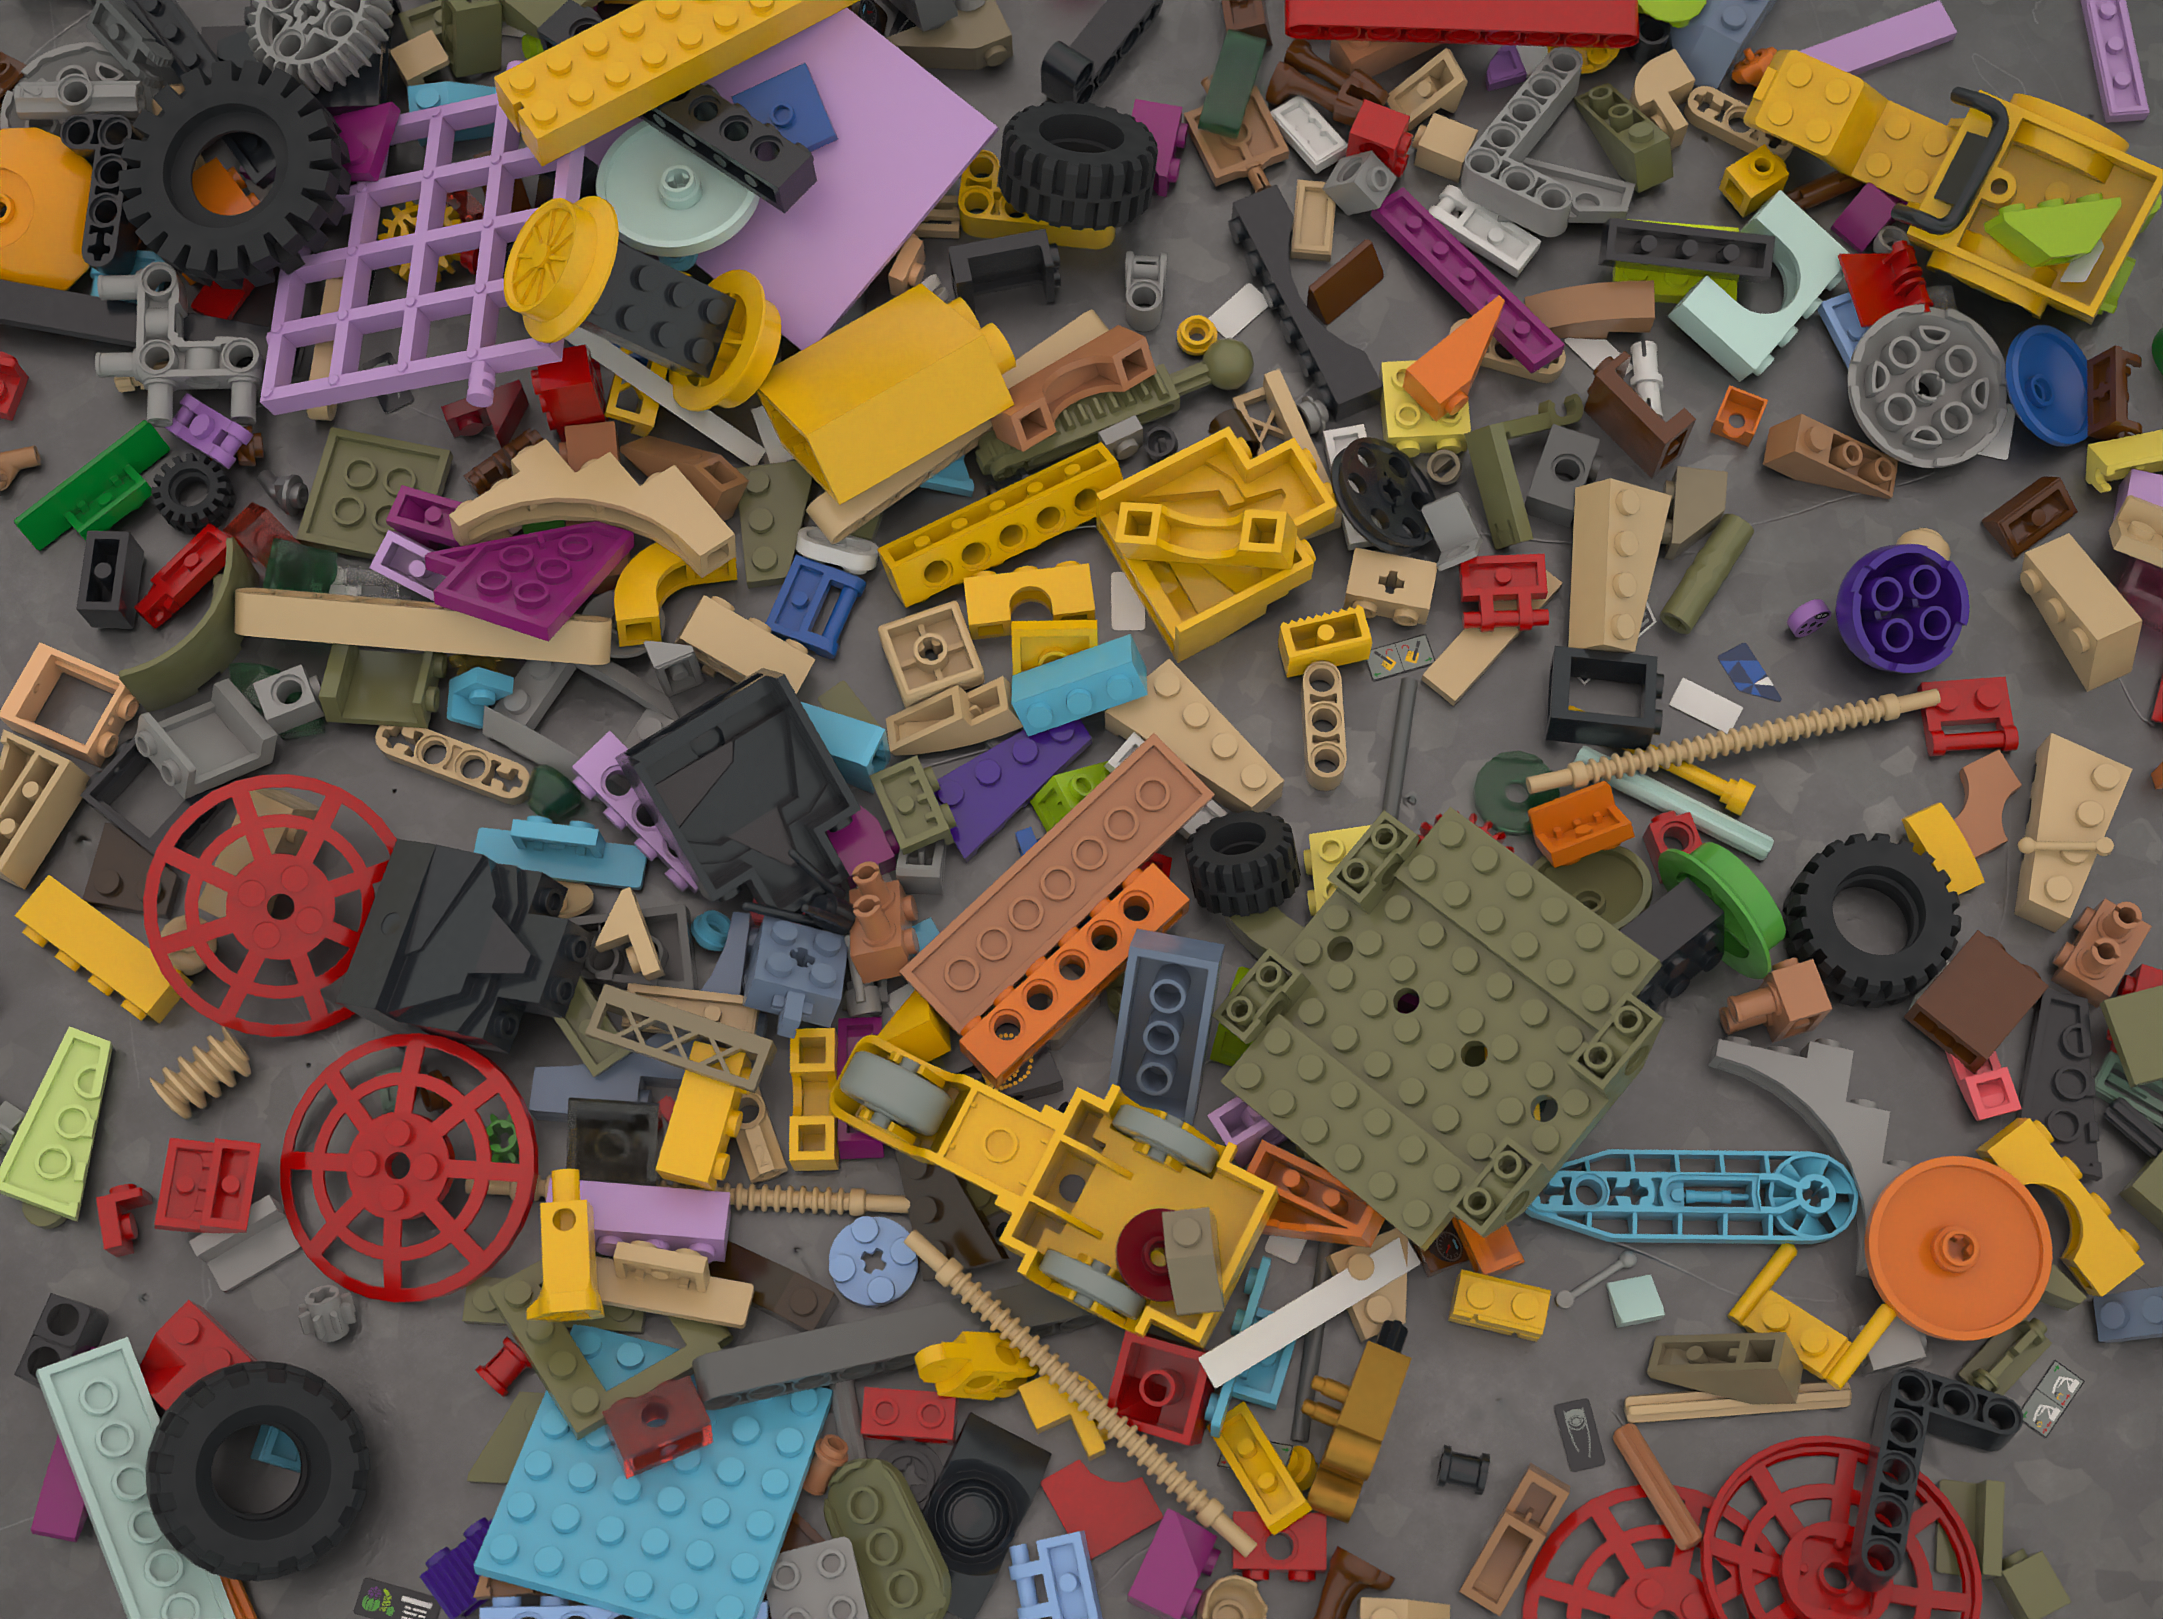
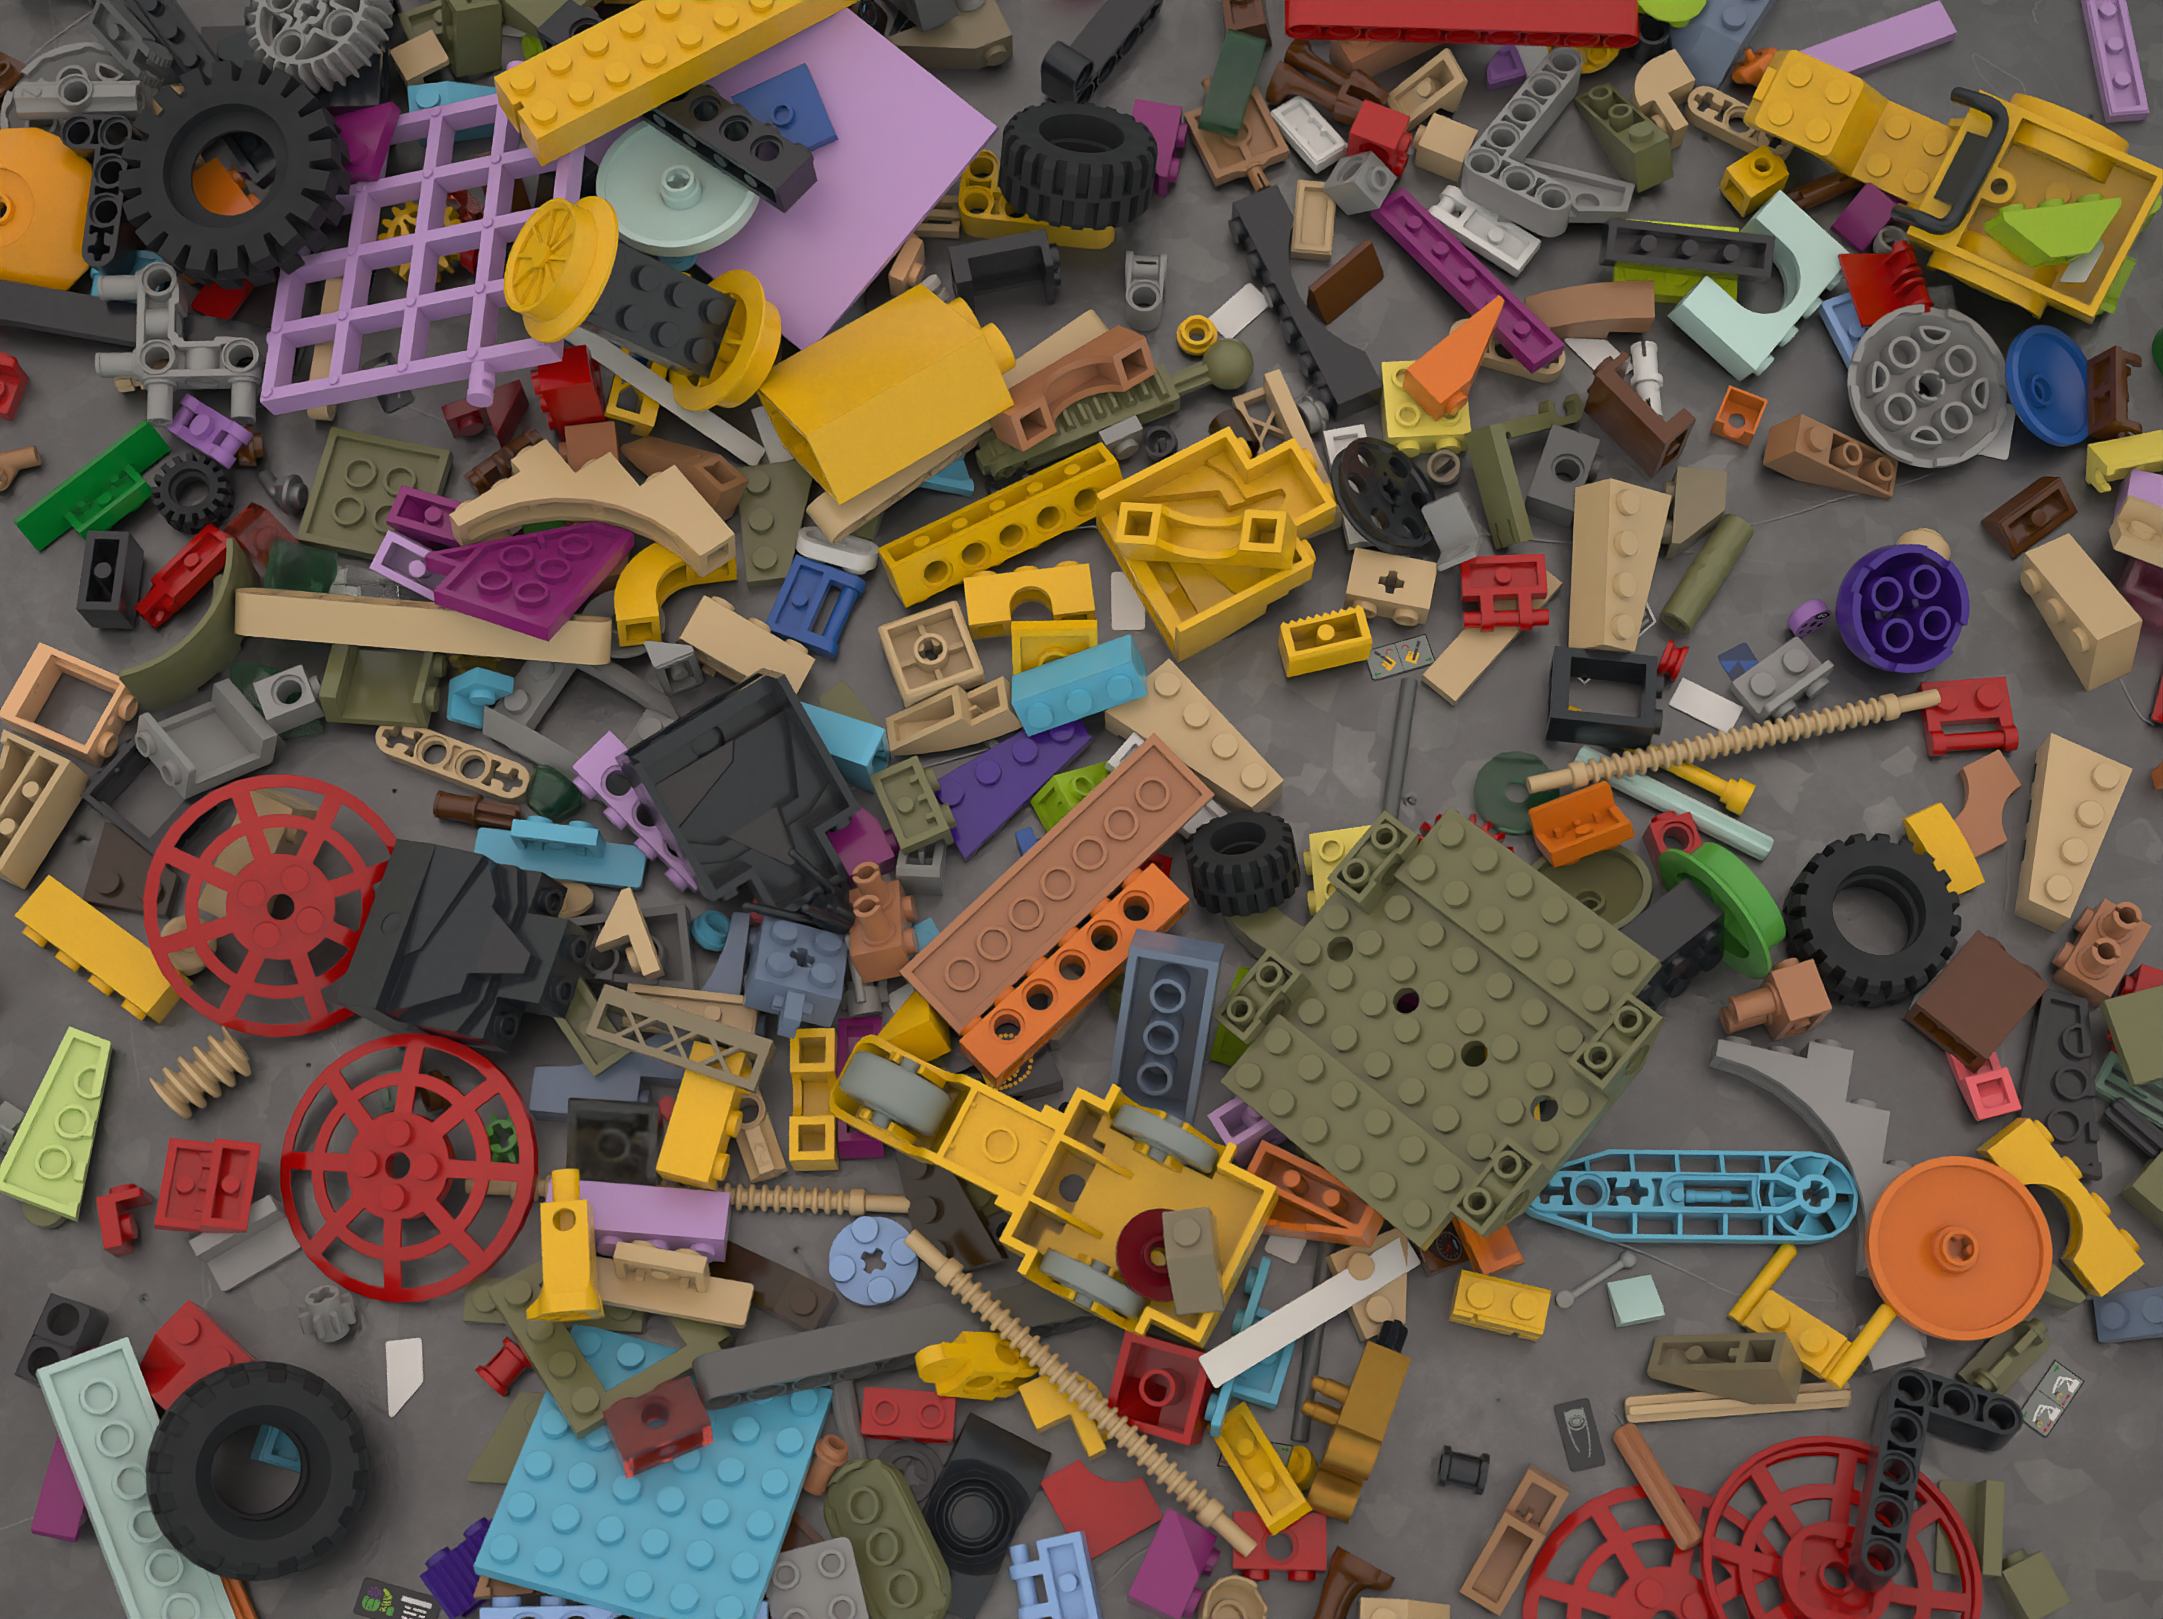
(403, 1371): none -> white sticker
(475, 810): none -> reddish brown axle
(1328, 707): tan beam -> none
(1672, 660): none -> red bush
(1781, 680): none -> light grey bracket
(2102, 846): tan hinge -> none

